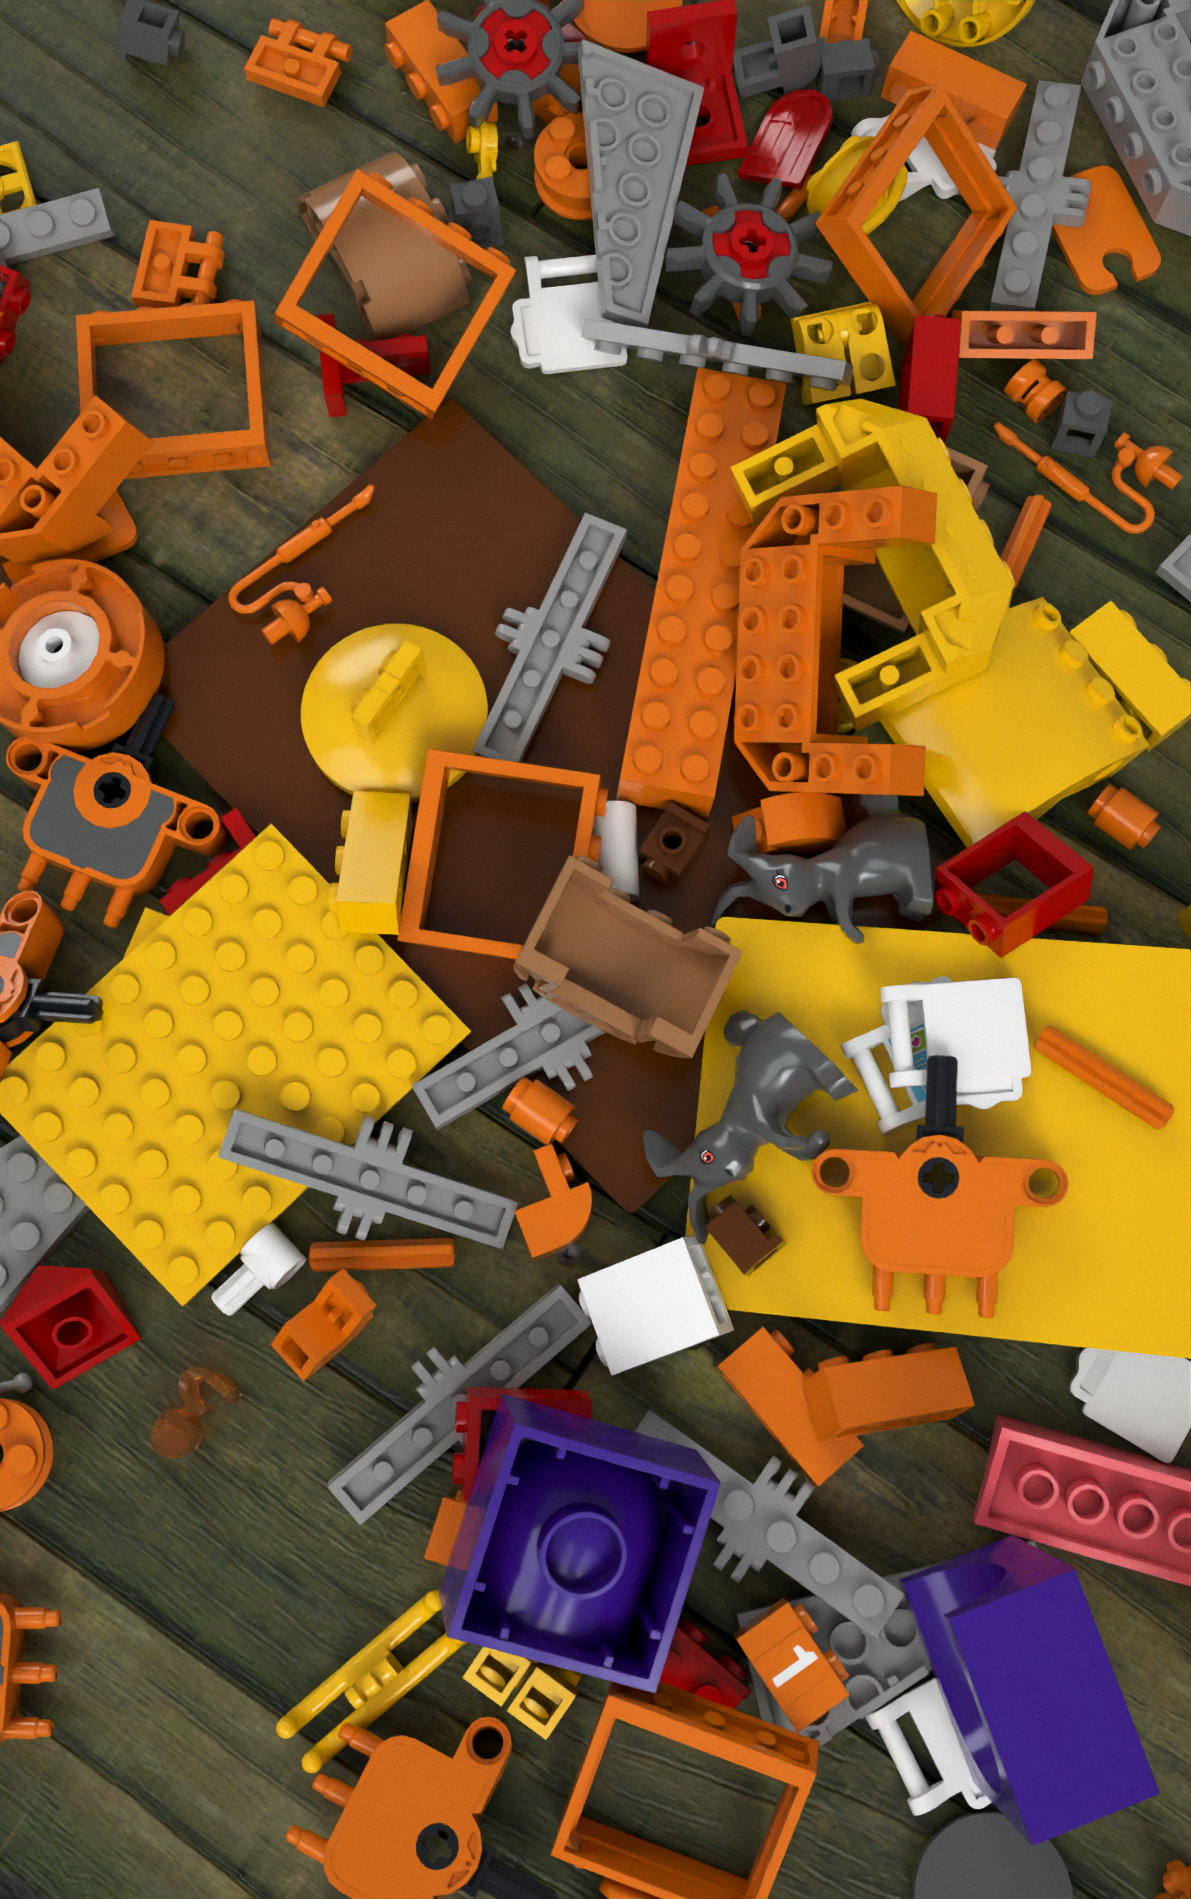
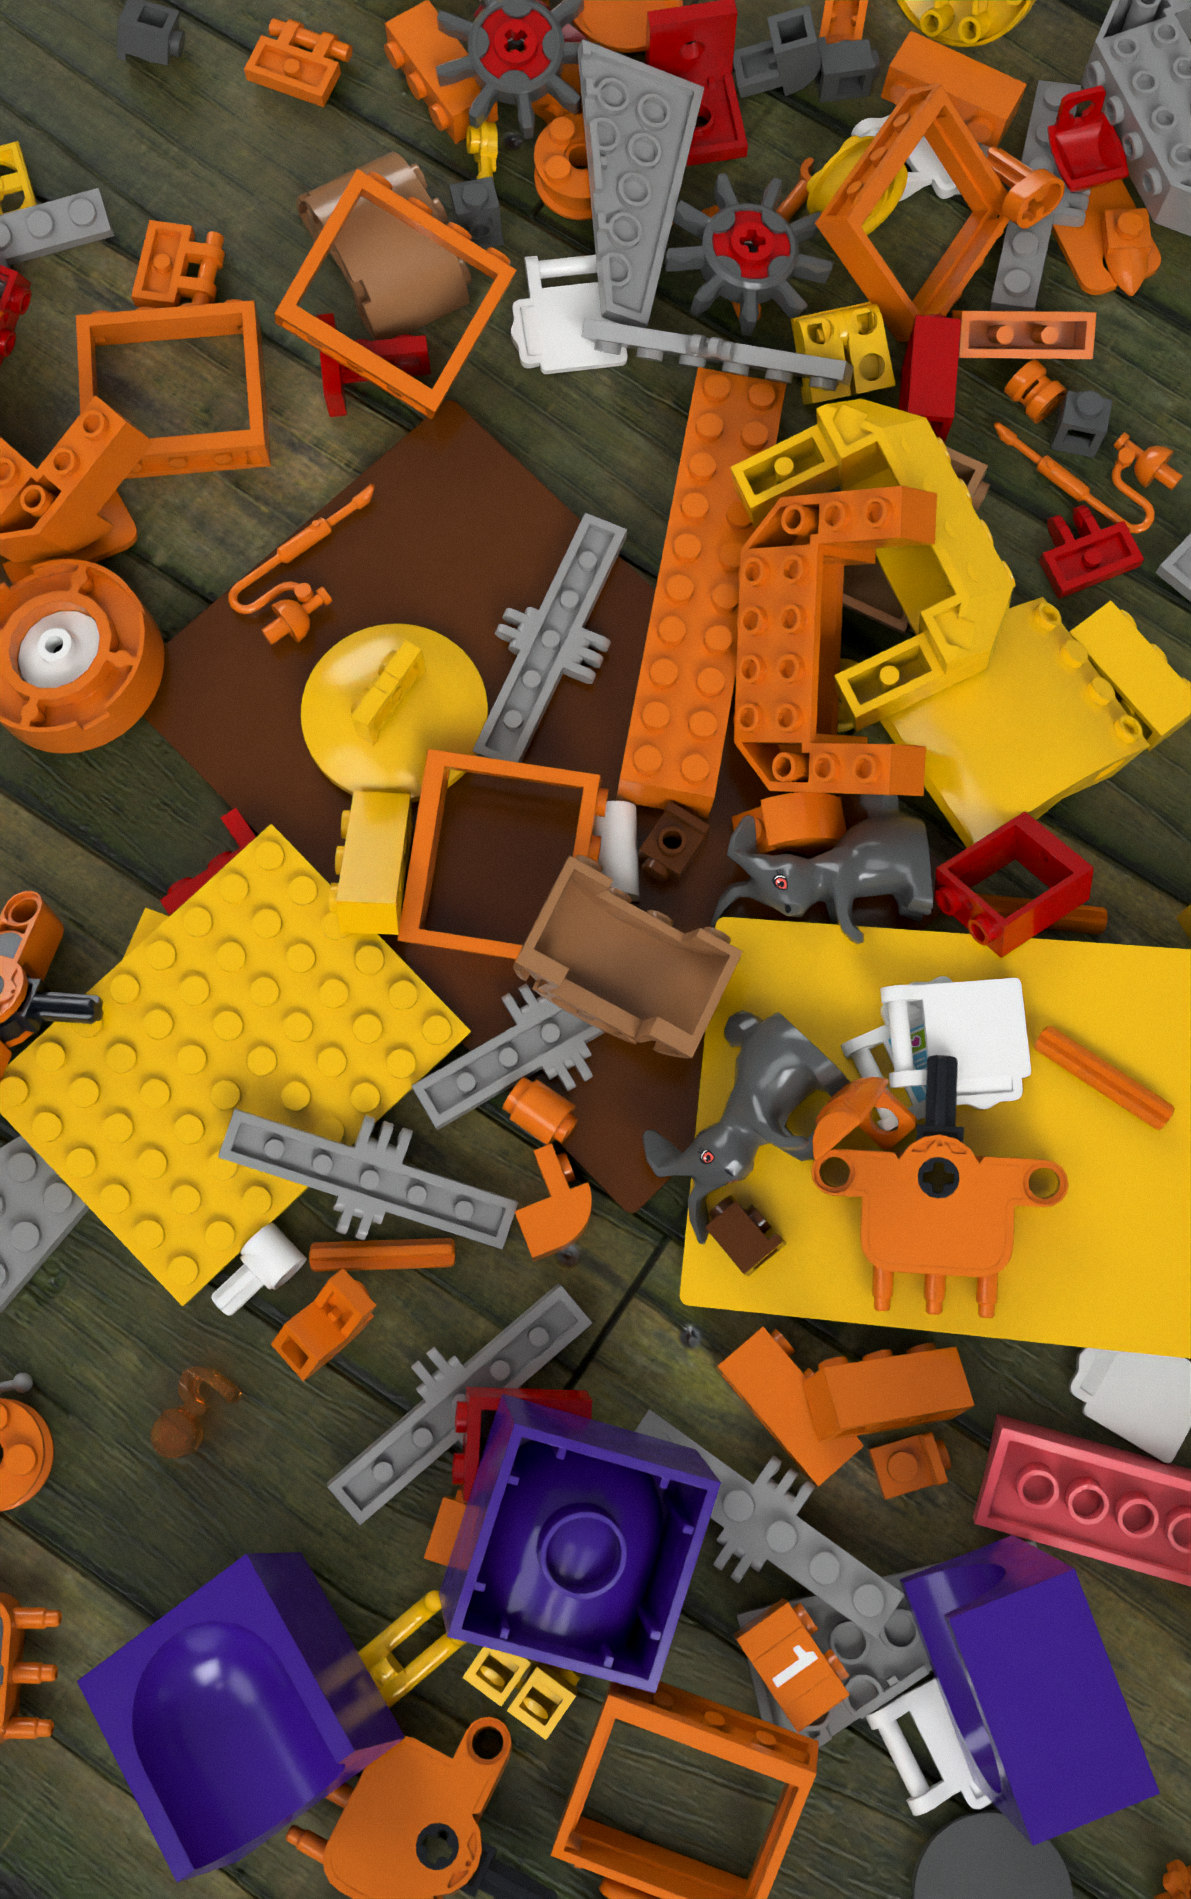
(68, 1322): red slope -> none
(103, 839): piece -> none
(238, 1711): none -> dark purple piece
(654, 1305): white brick -> none
(700, 1672): red bracket -> none
(789, 139): red window -> none
(852, 1108): none -> orange piece
(910, 1464): none -> orange bracket
(1025, 535): orange axle -> none
(1031, 192): none -> orange piece
(1086, 146): none -> red piece
(1092, 557): none -> red hinge
(1124, 817): orange brick -> none
(1126, 246): none -> orange plate

